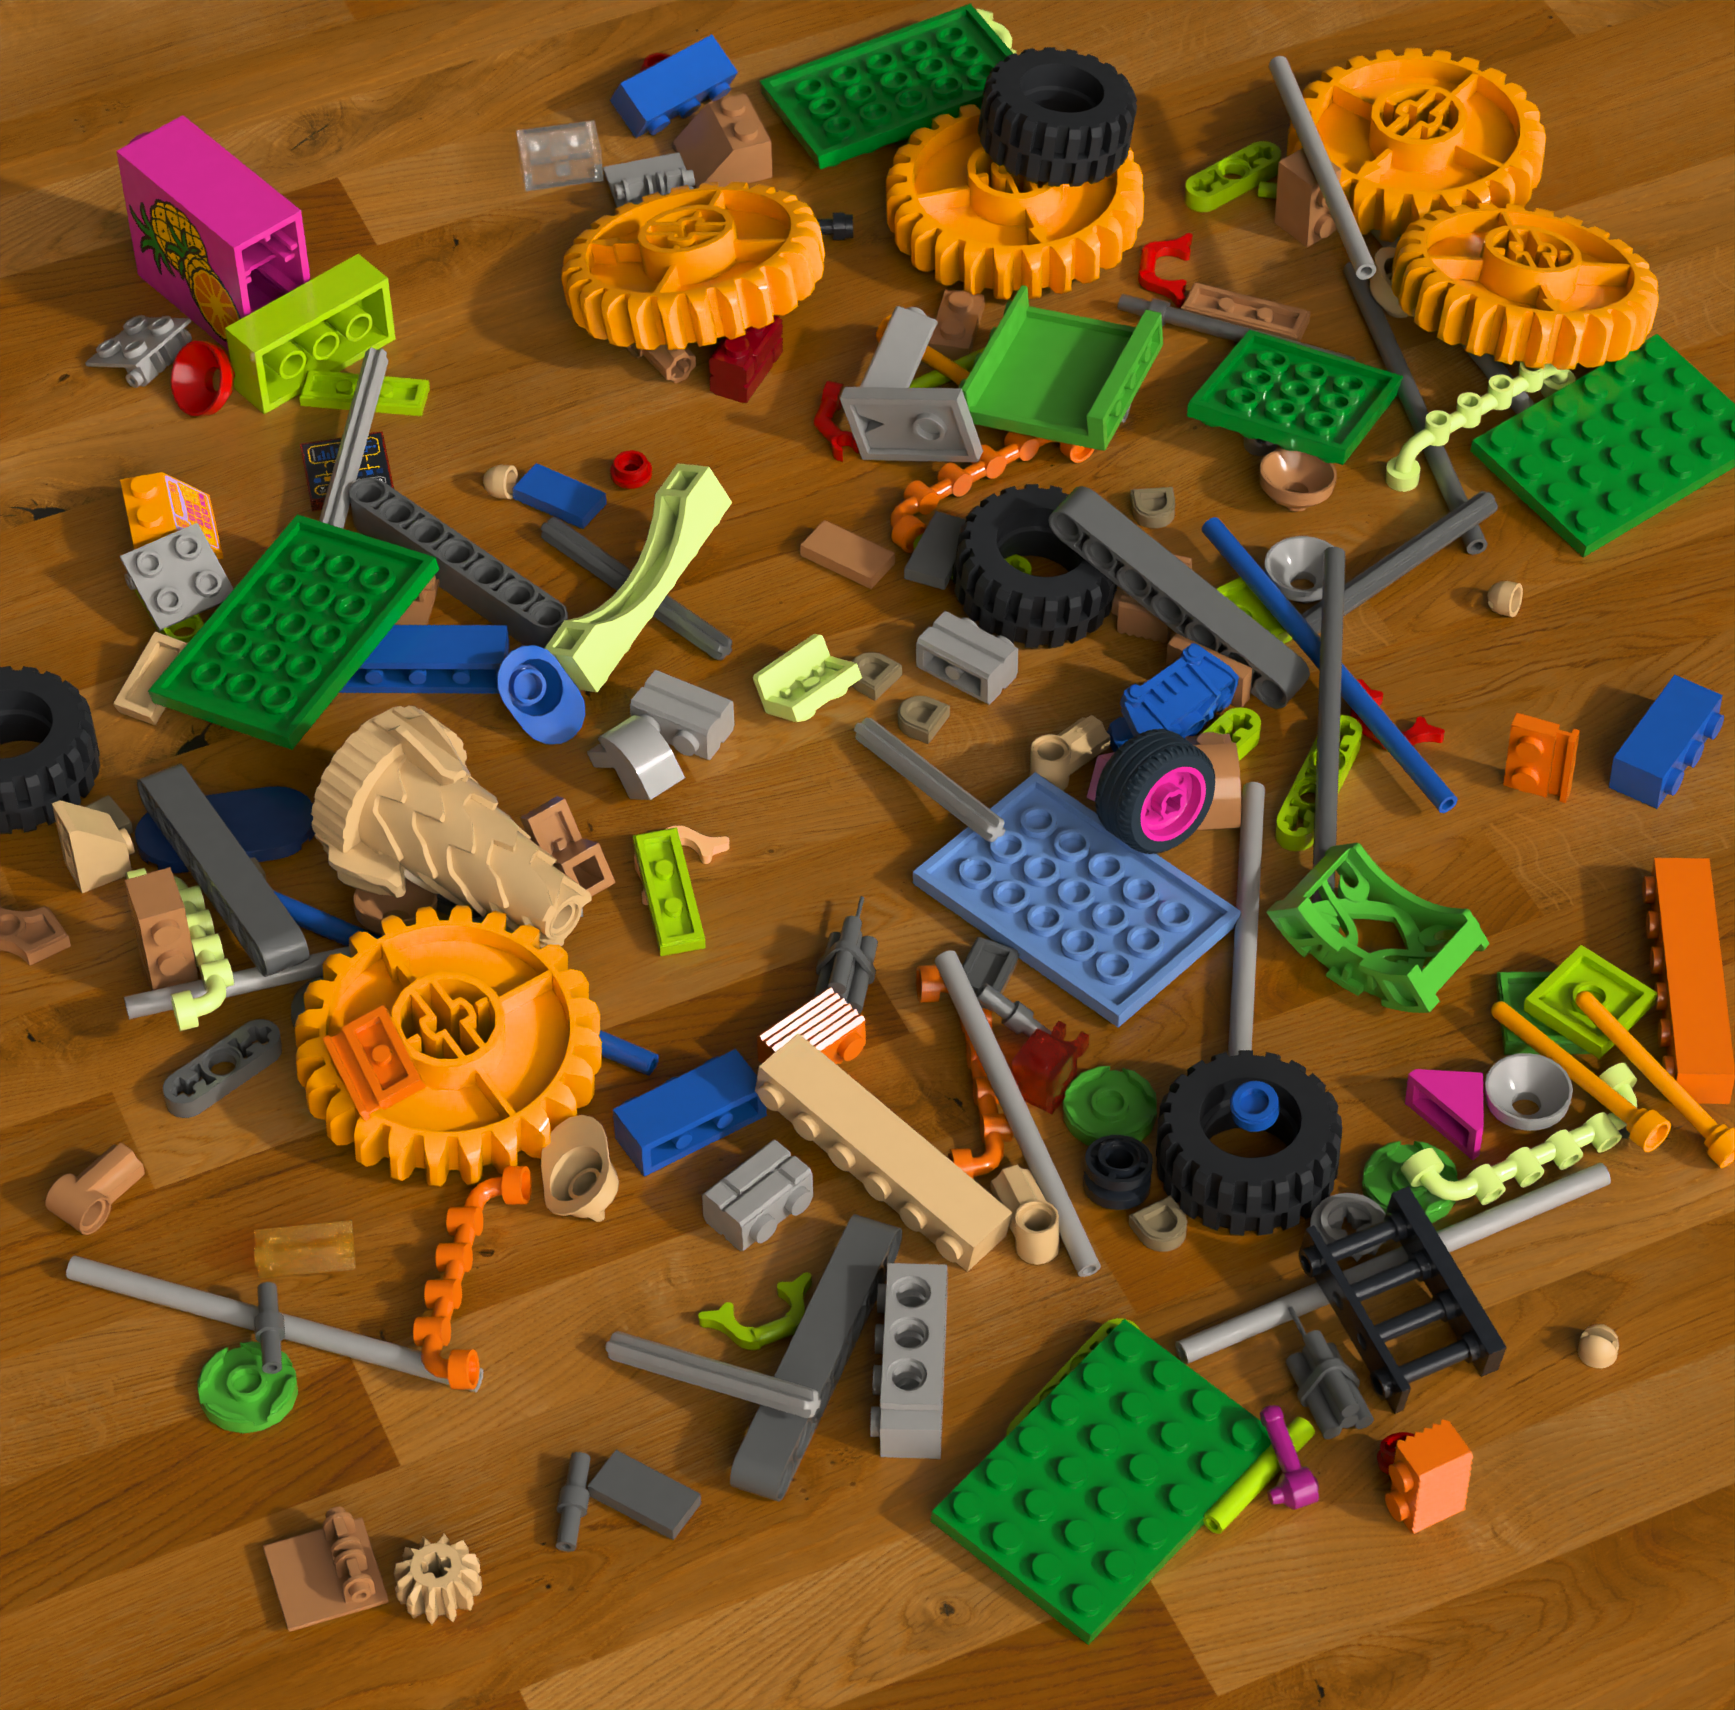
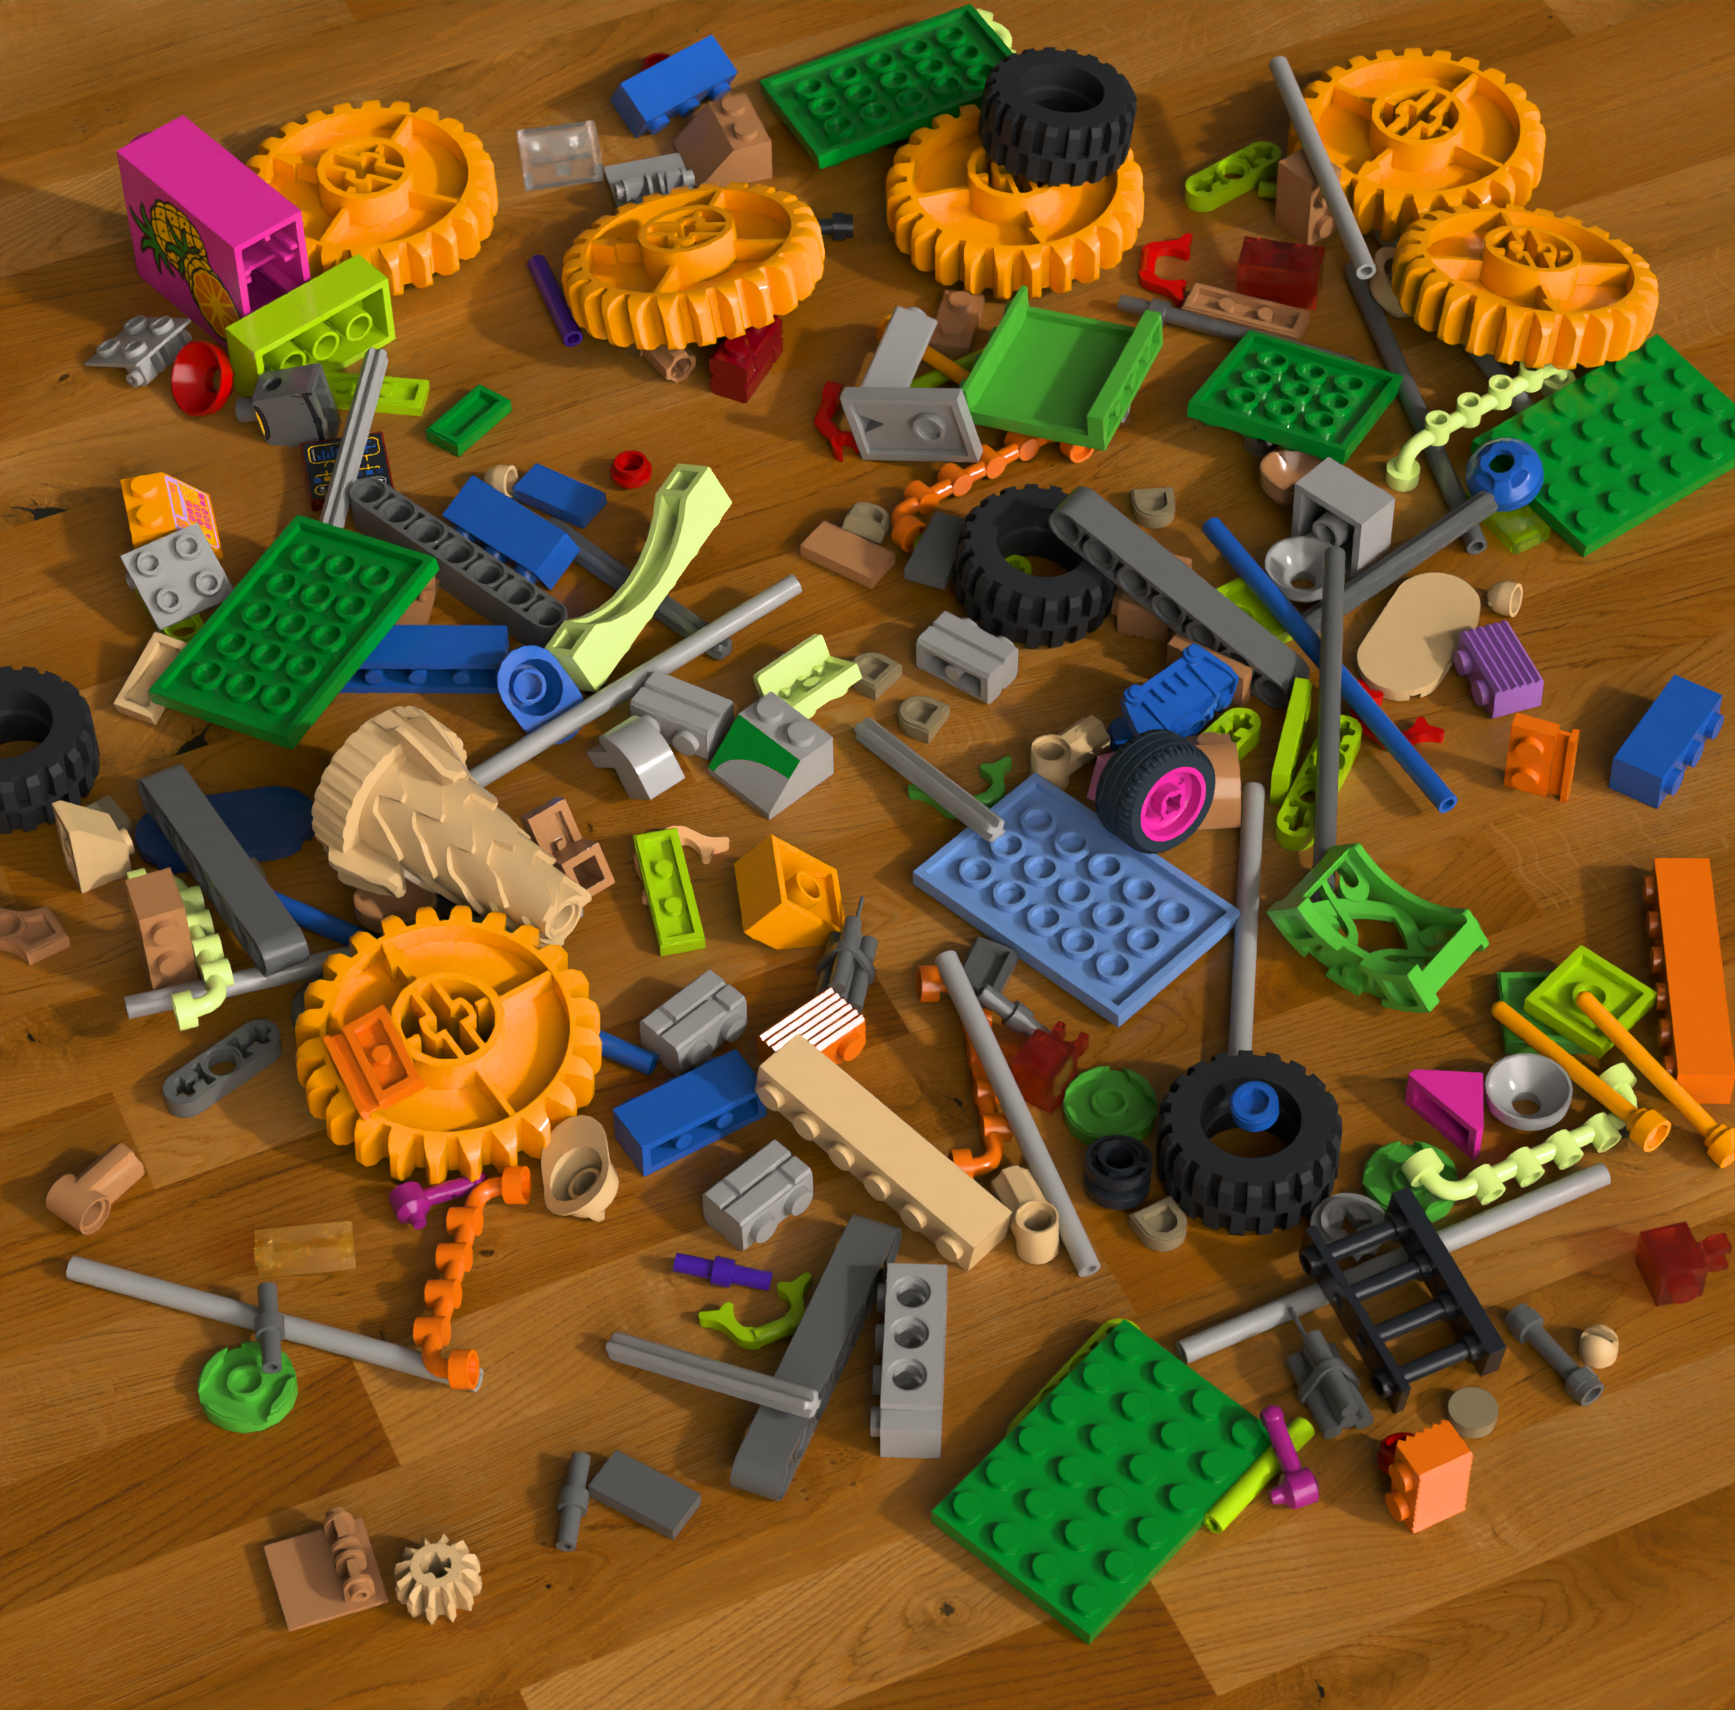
(292, 406): none -> dark grey torso
(384, 187): none -> light orange gear
(413, 1202): none -> magenta piece
(468, 420): none -> green tile
(511, 533): none -> blue brick
(554, 300): none -> dark purple piece
(631, 683): none -> light grey piece
(694, 1023): none -> light grey brick
(722, 1272): none -> dark purple bar
(772, 756): none -> light grey slope
(787, 896): none -> light orange slope
(867, 521): none -> dark tan tile
(991, 772): none -> bright green helmet
(1281, 272): none -> clear red brick
(1291, 740): none -> lime tile
(1344, 512): none -> light grey brick
(1417, 635): none -> tan tile
(1472, 1412): none -> dark tan tile
(1498, 670): none -> medium lavender brick
(1511, 488): none -> blue piece
(1518, 528): none -> clear neon green tile
(1581, 1383): none -> dark grey bar
(1678, 1265): none -> clear red brick

